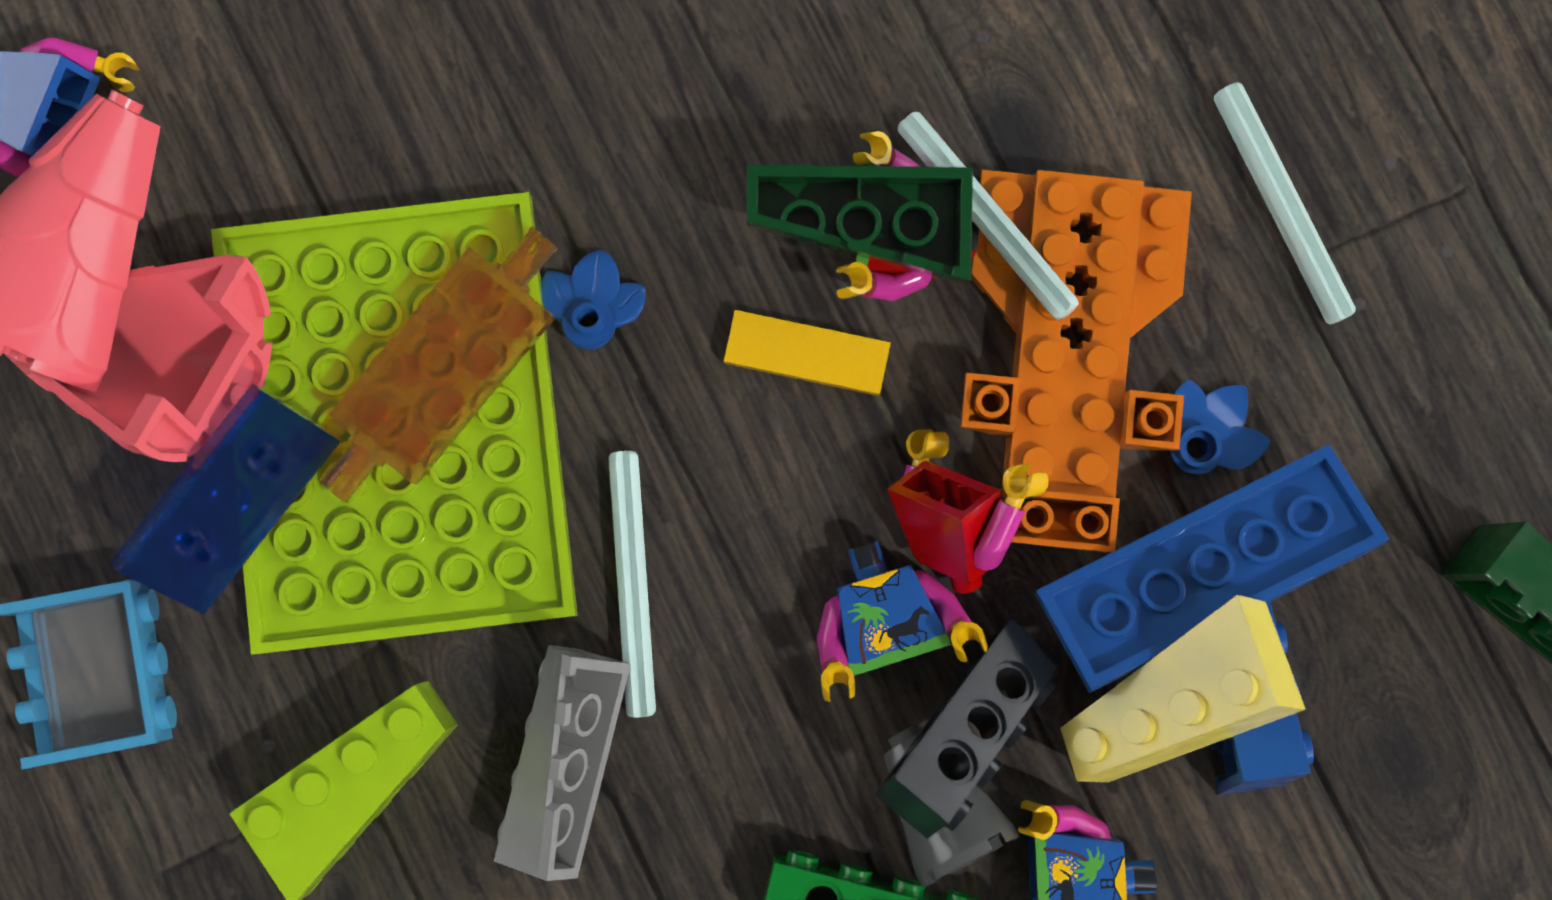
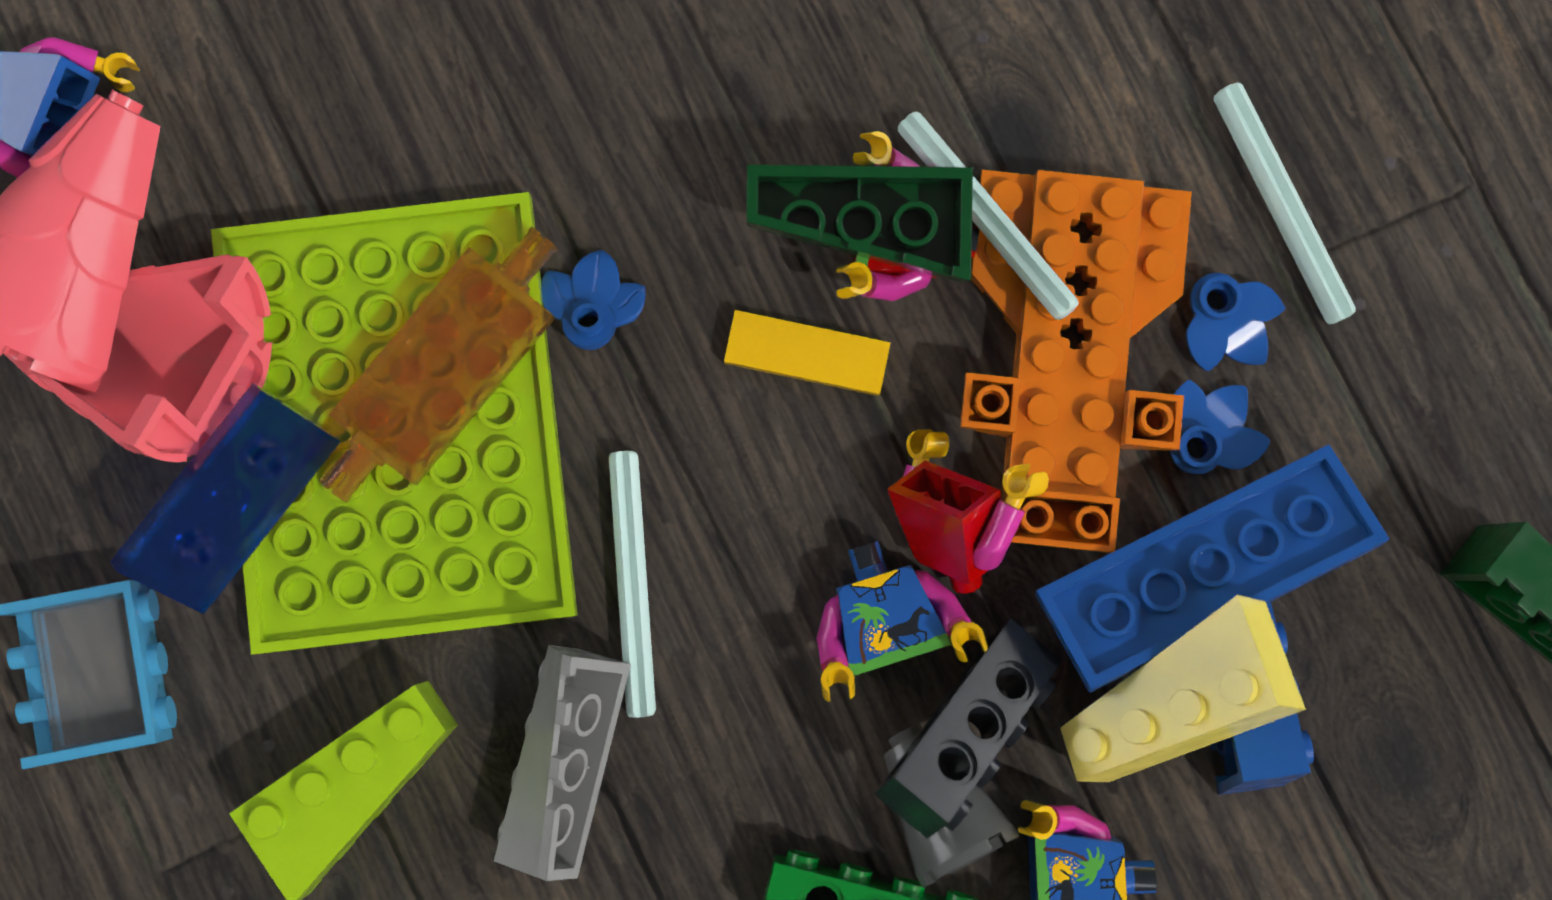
(1234, 328): none -> blue plate

